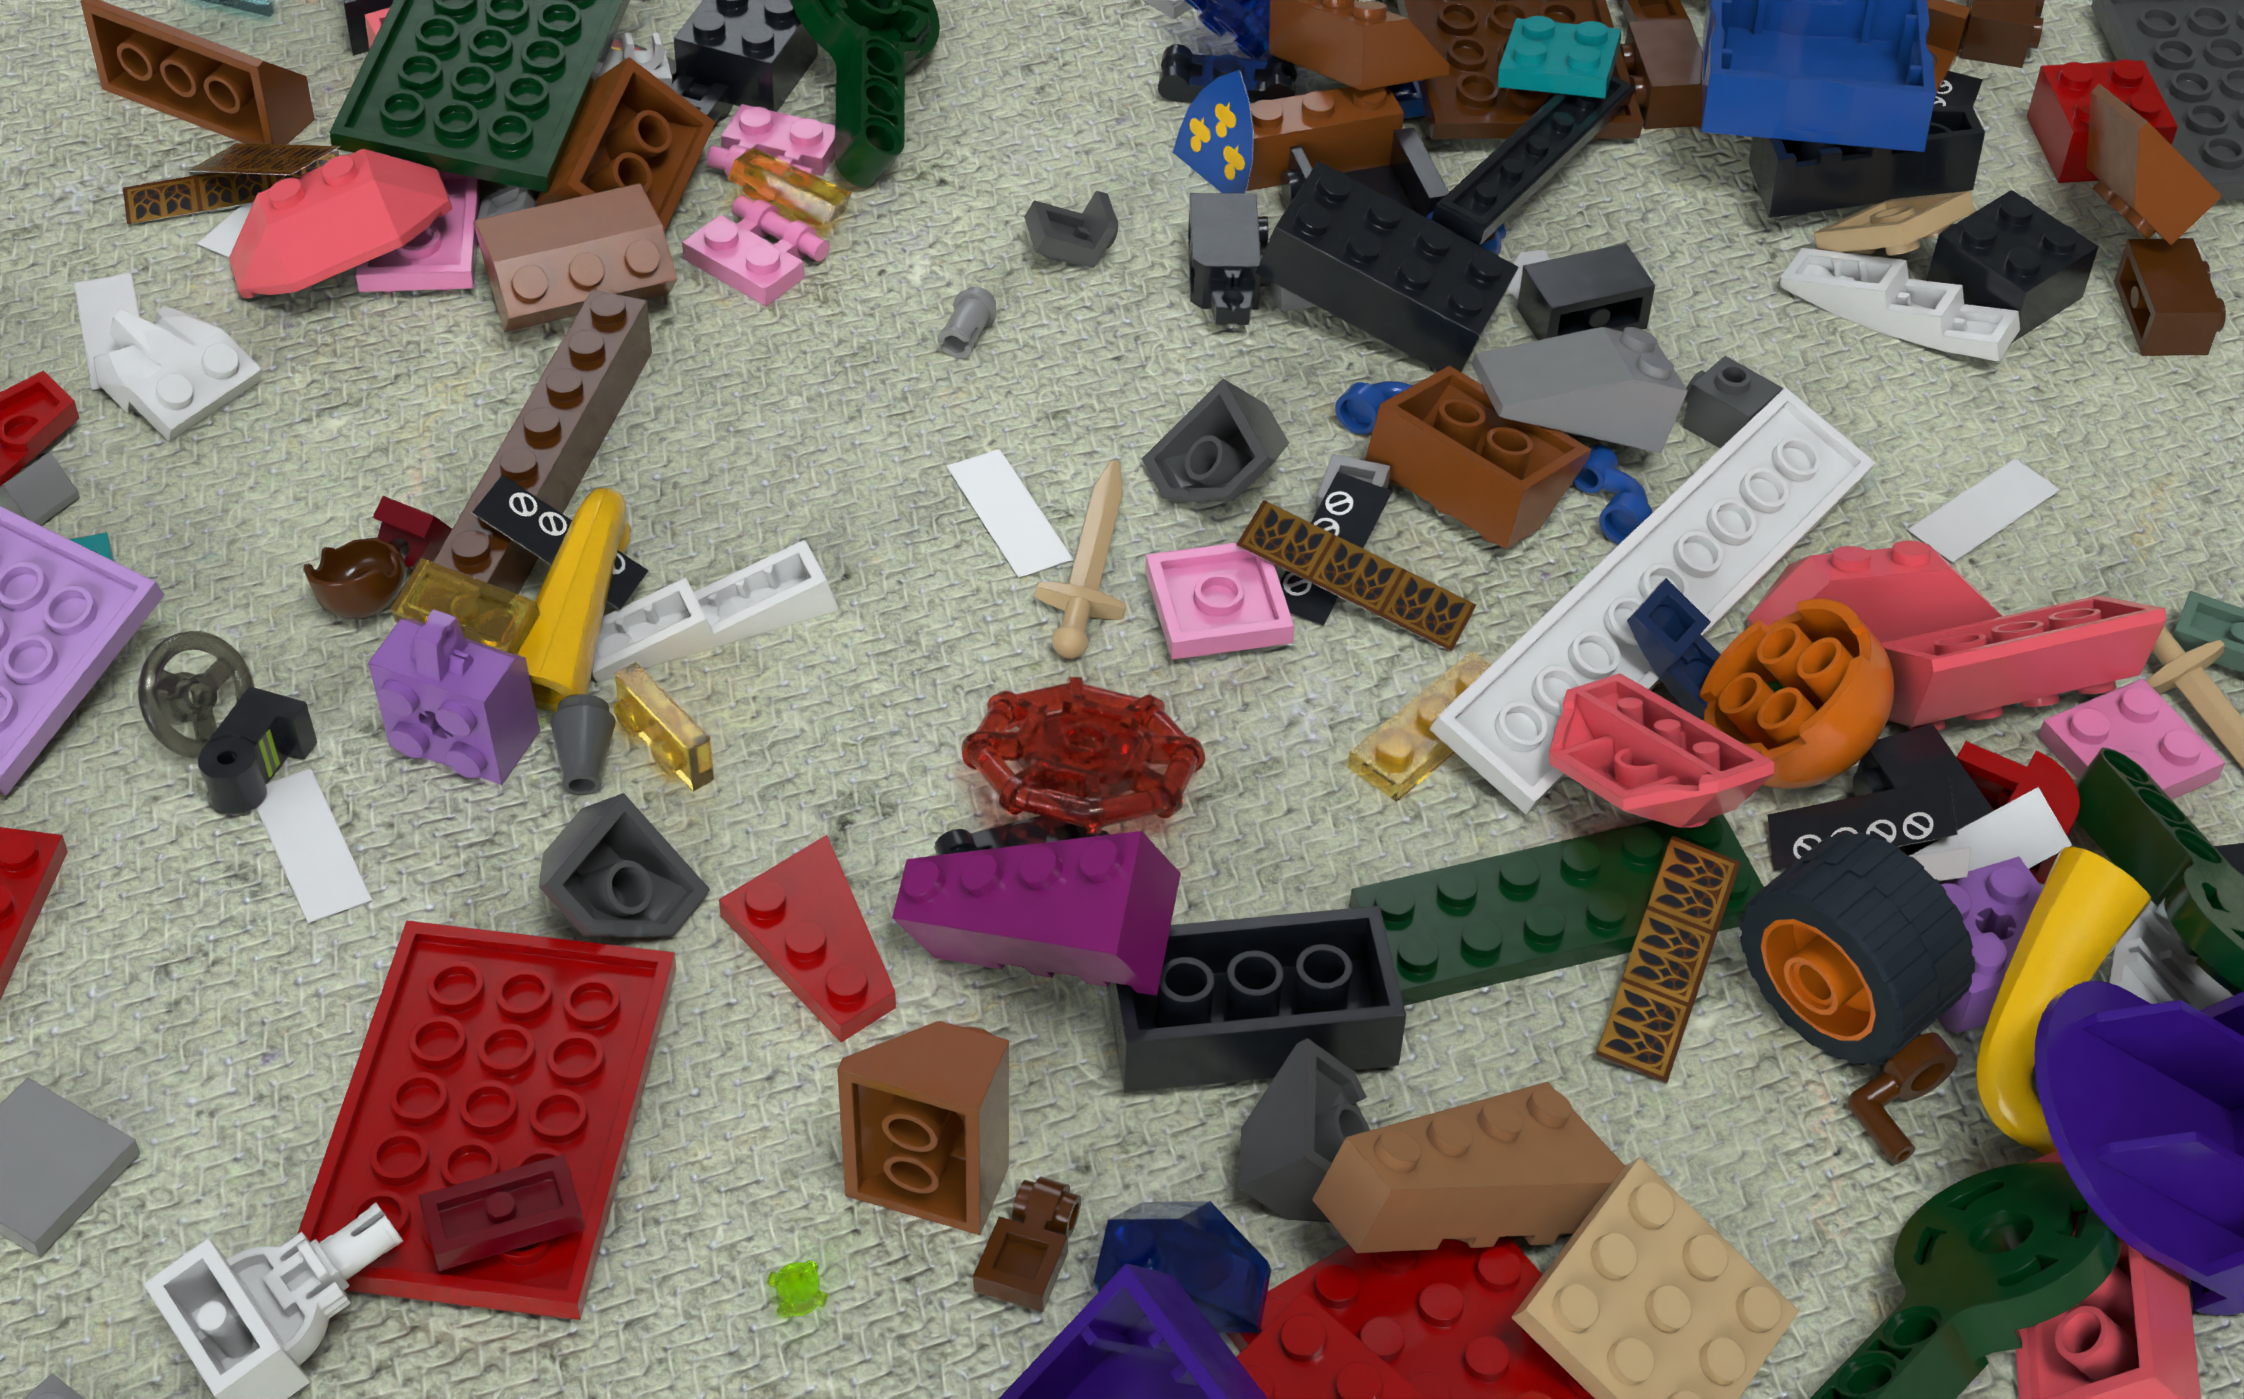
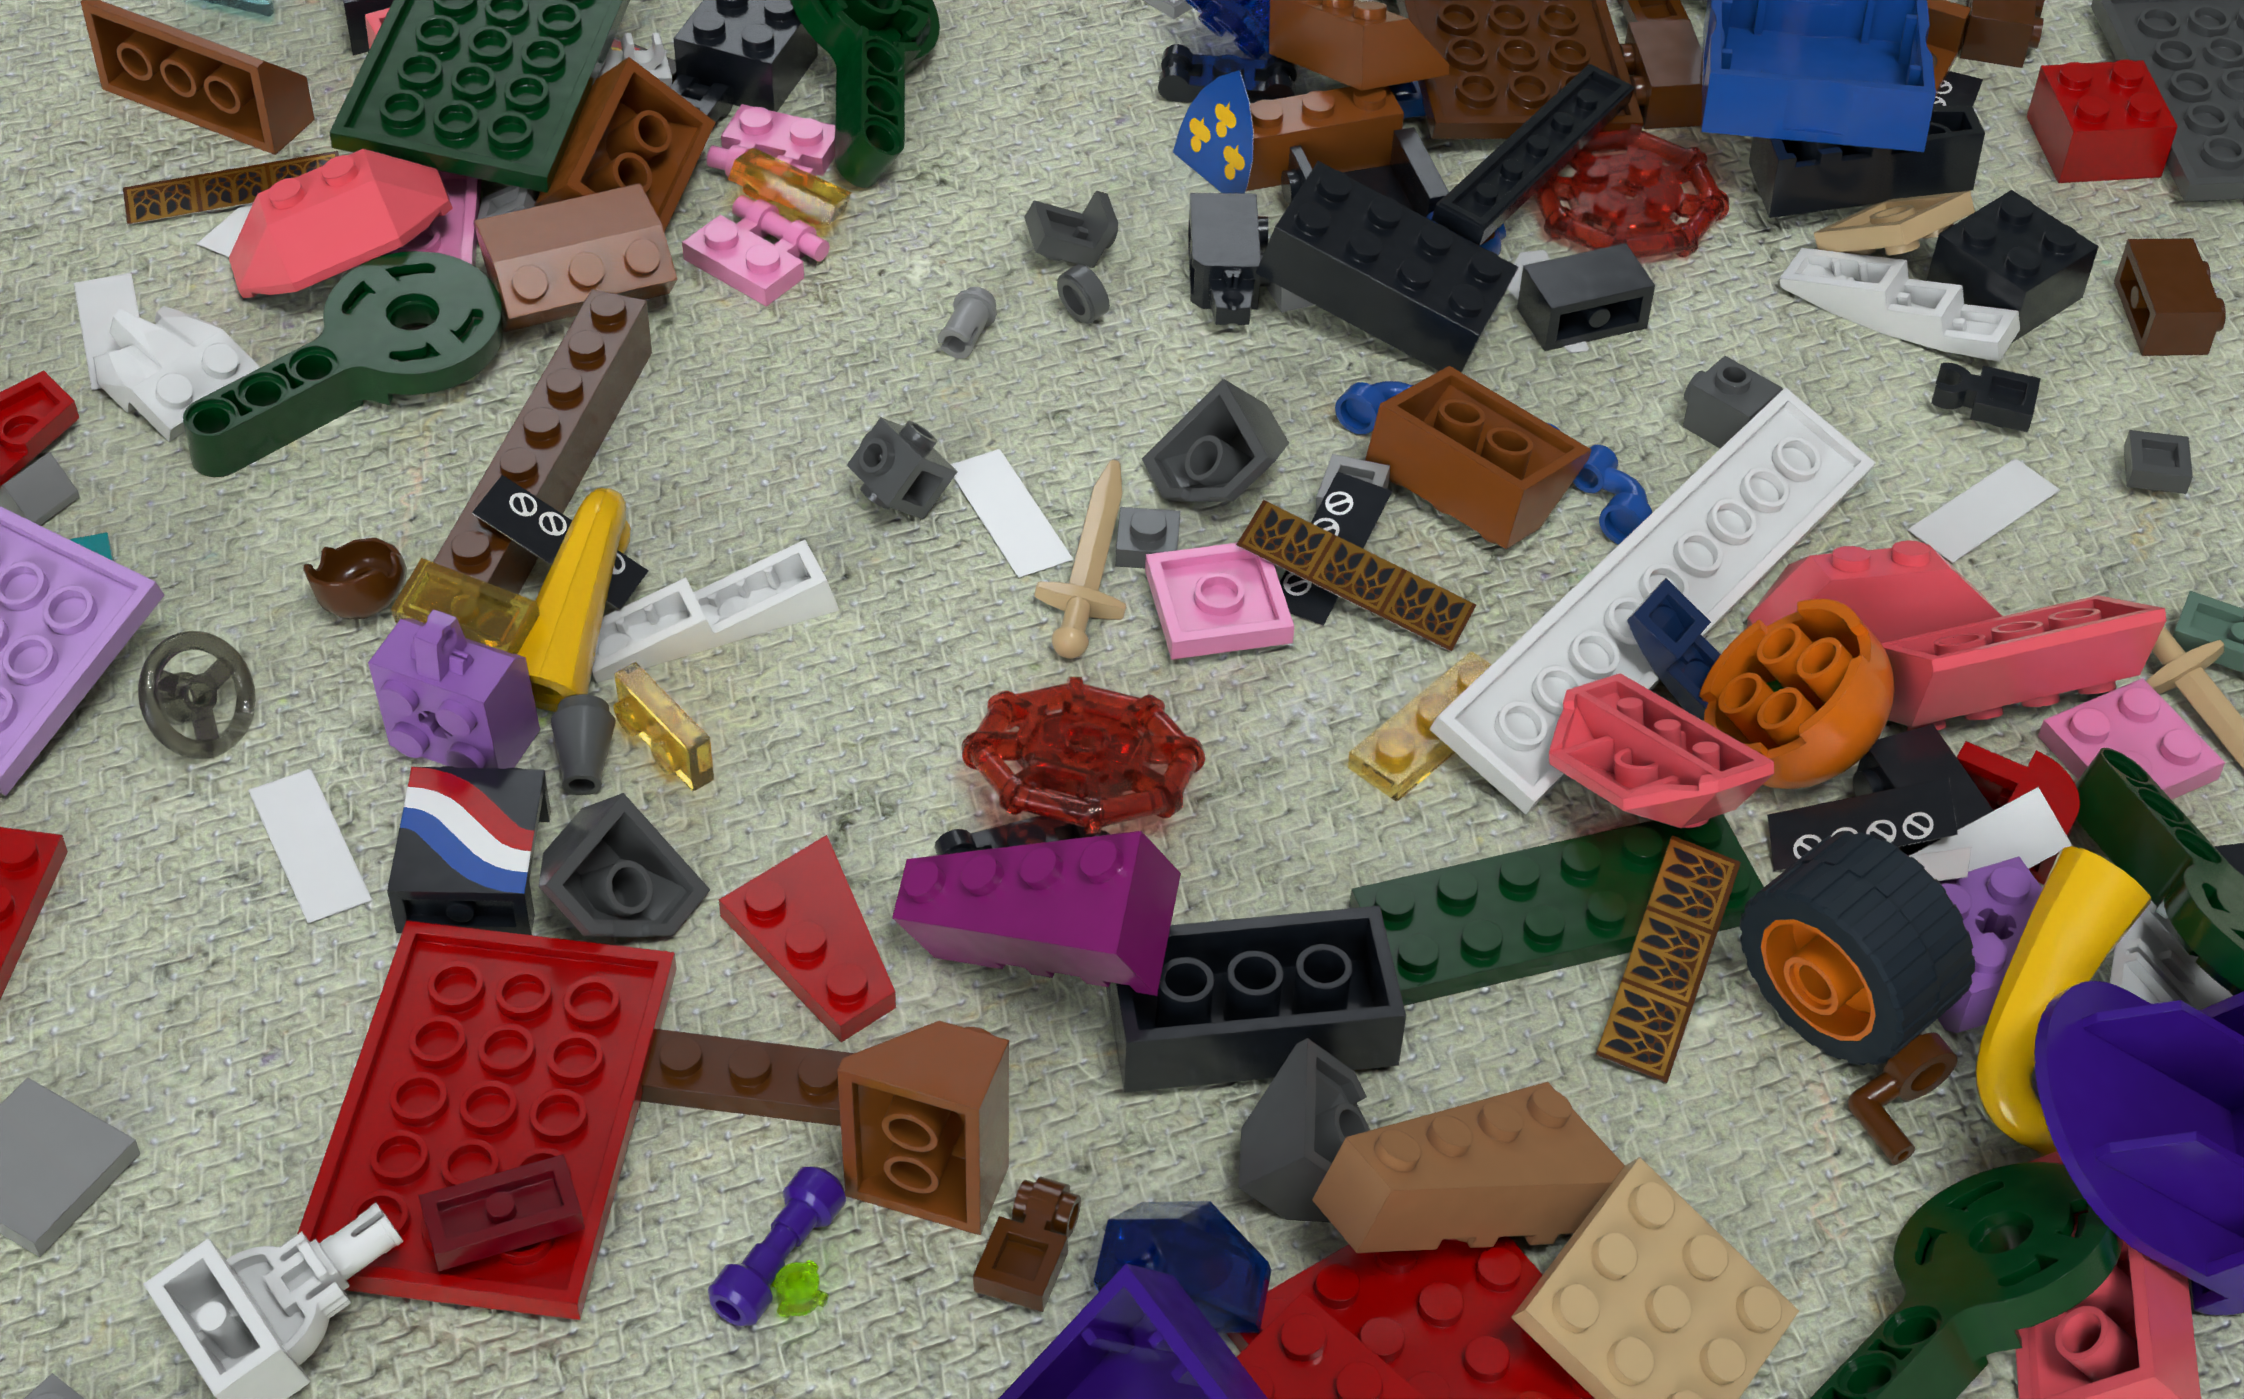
(252, 747): black leg -> none
(263, 159): sticker -> none
(355, 358): none -> dark green beam
(410, 526): dark red tile -> none
(468, 848): none -> panel
(743, 1077): none -> reddish brown plate
(743, 1290): none -> dark purple piece
(901, 467): none -> dark grey brick
(1083, 294): none -> dark grey tile
(1145, 532): none -> plate
(1560, 57): teal plate -> none
(1587, 385): light grey slope -> none
(1643, 223): none -> clear red plate
(1995, 396): none -> black plate
(2143, 171): dark orange slope -> none
(2158, 461): none -> dark grey plate

